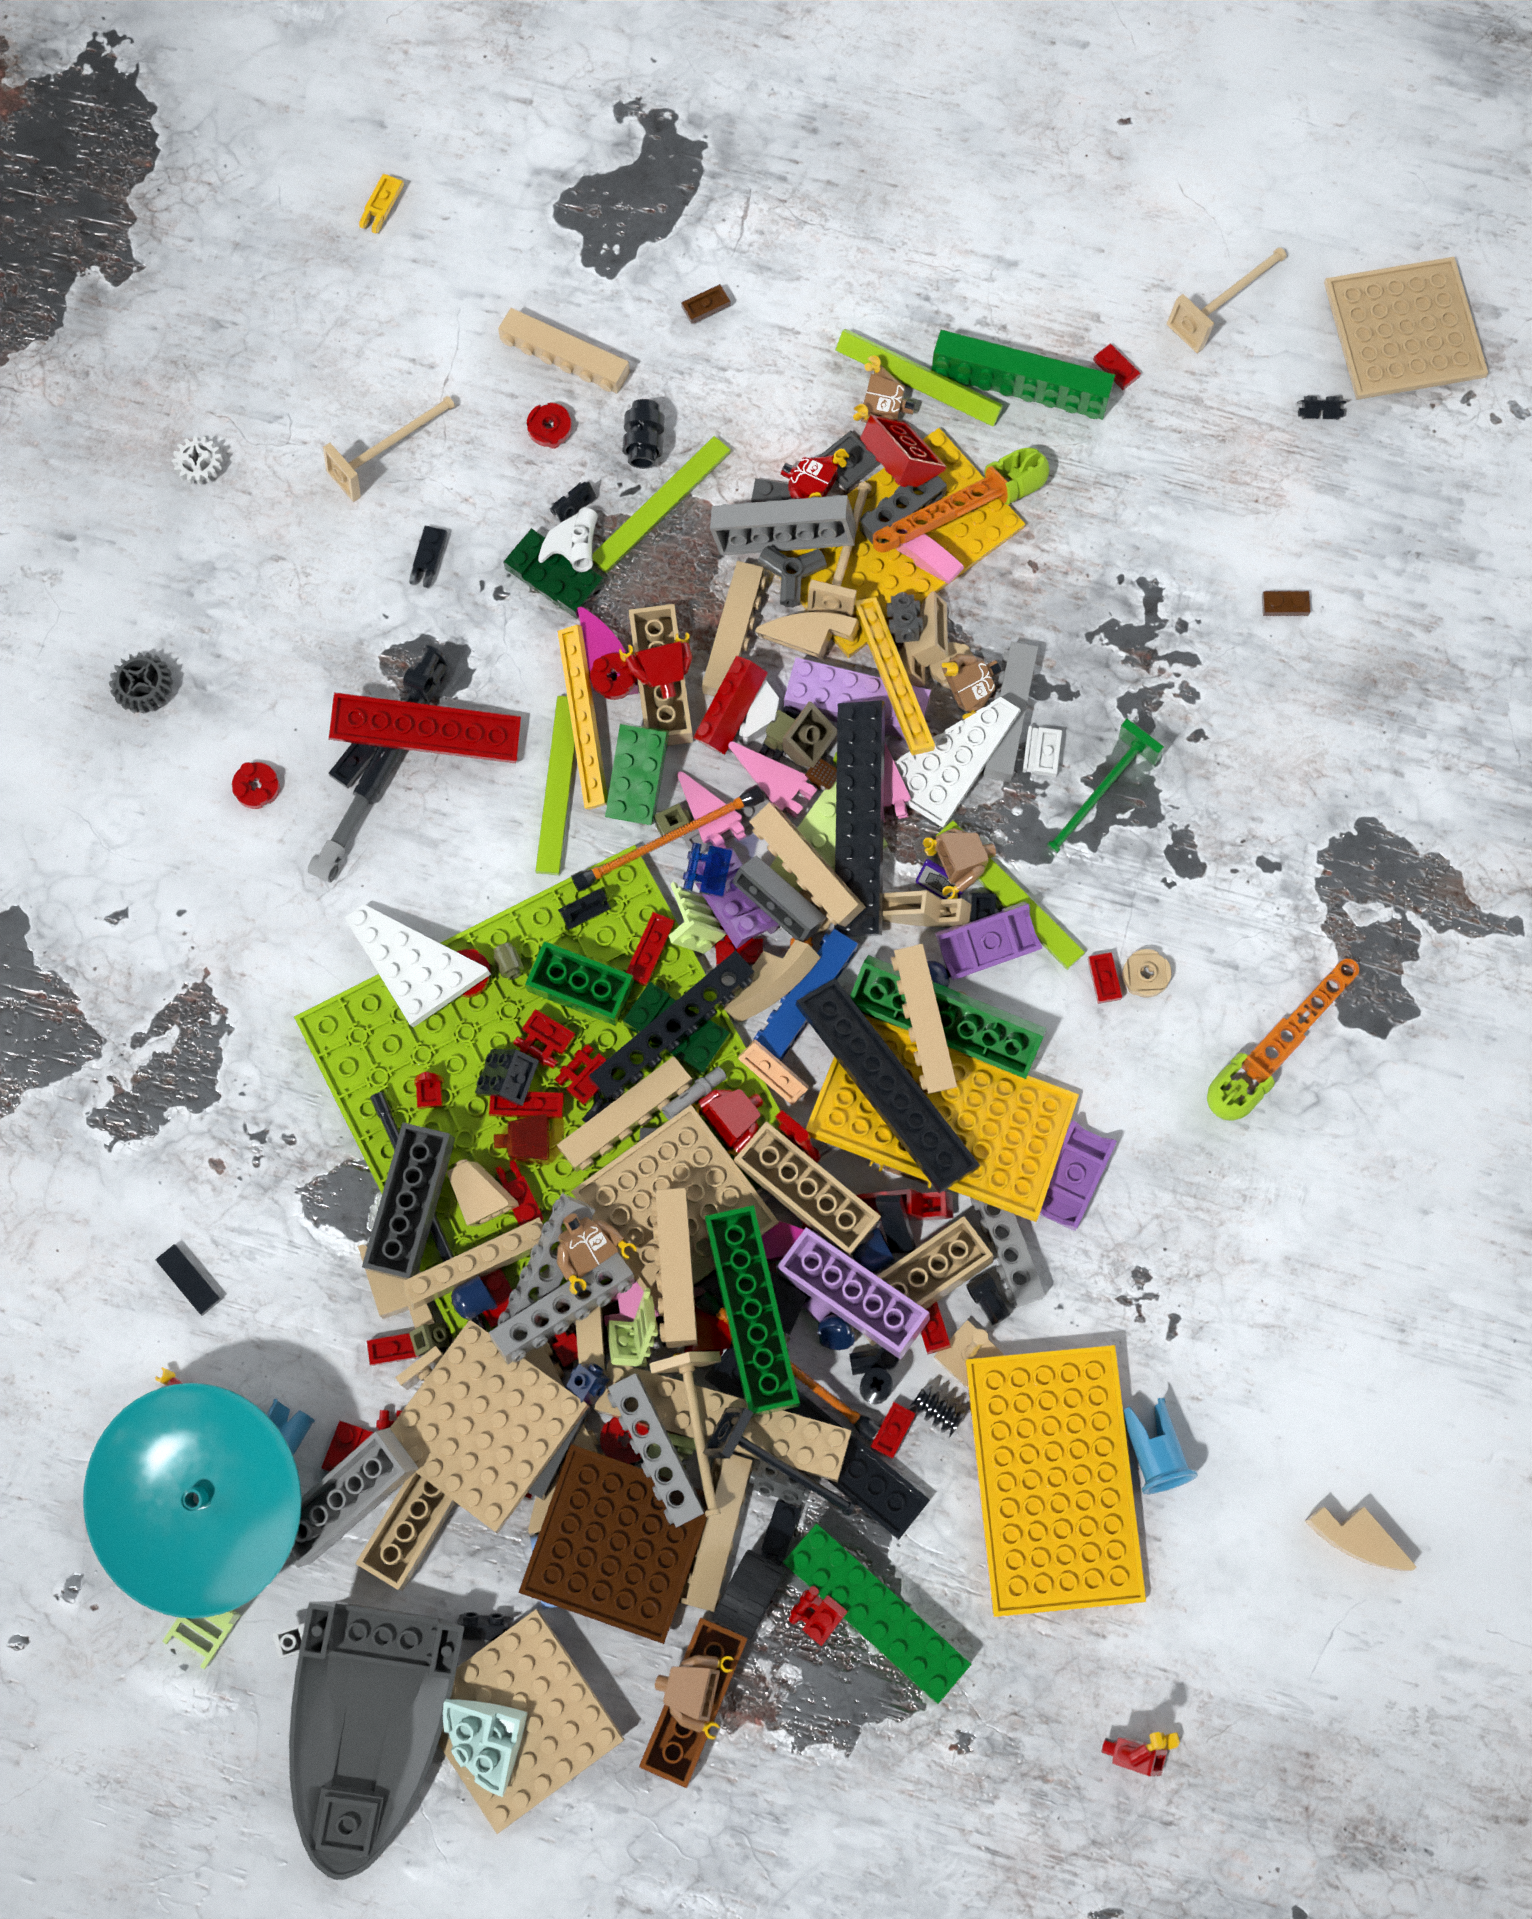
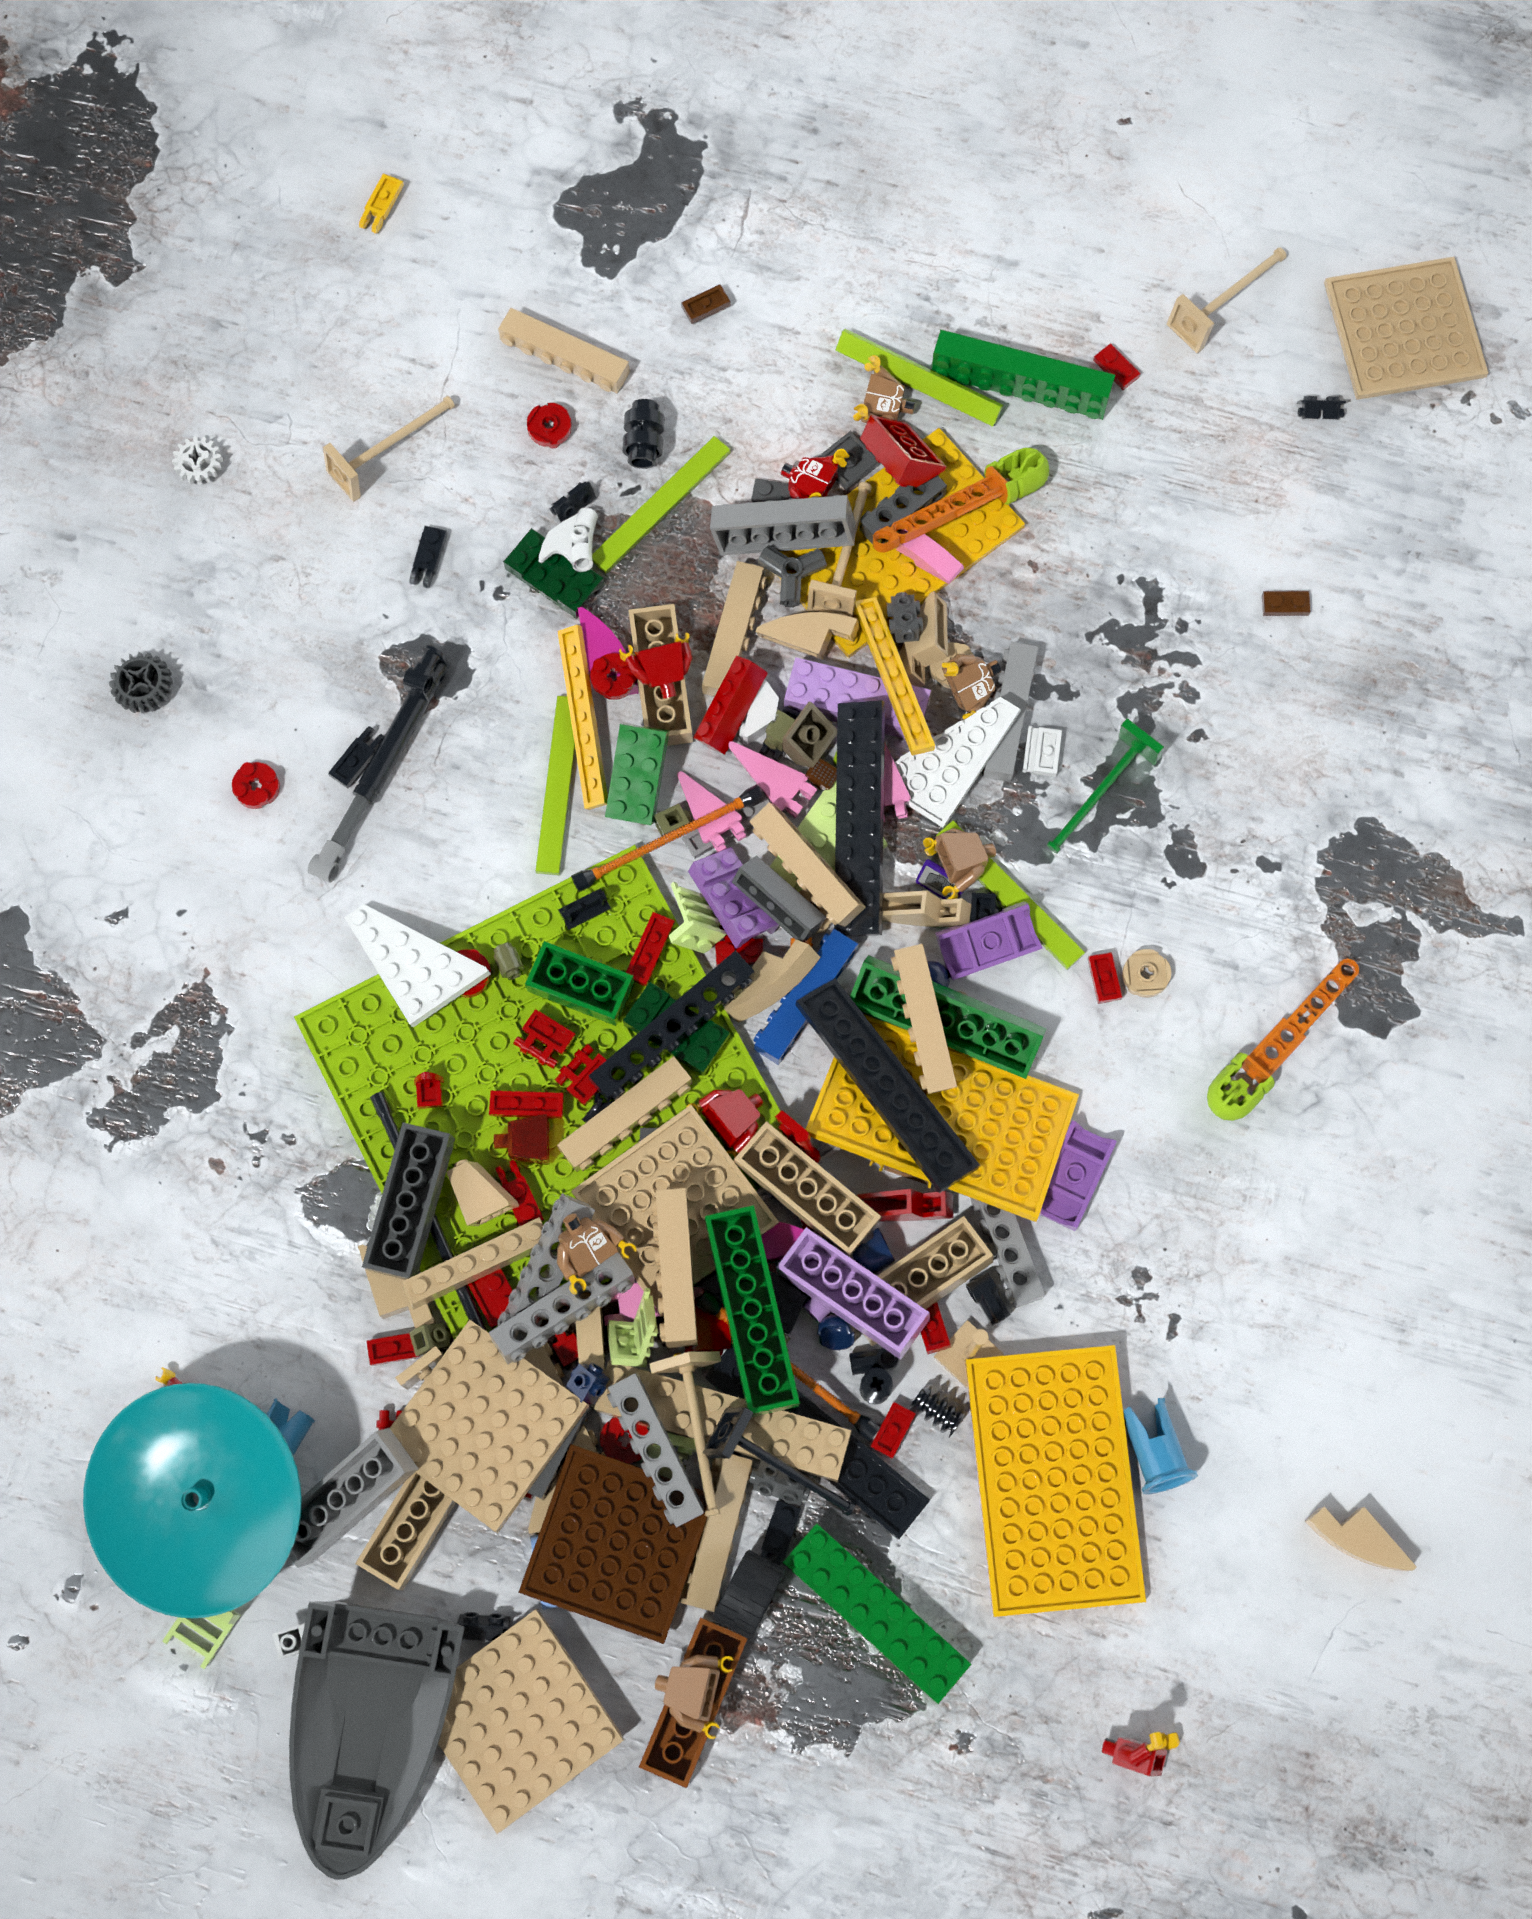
(188, 1279): black tile -> none
(344, 1442): red plate -> none
(424, 728): red plate -> none
(472, 1298): dark blue helmet -> none
(485, 1740): light aqua brick -> none
(507, 1075): black bracket -> none
(701, 1087): light grey pin -> none
(715, 870): clear blue plate -> none
(773, 1072): light nougat plate -> none
(824, 1619): red plate -> none
(895, 1223): black tile -> none

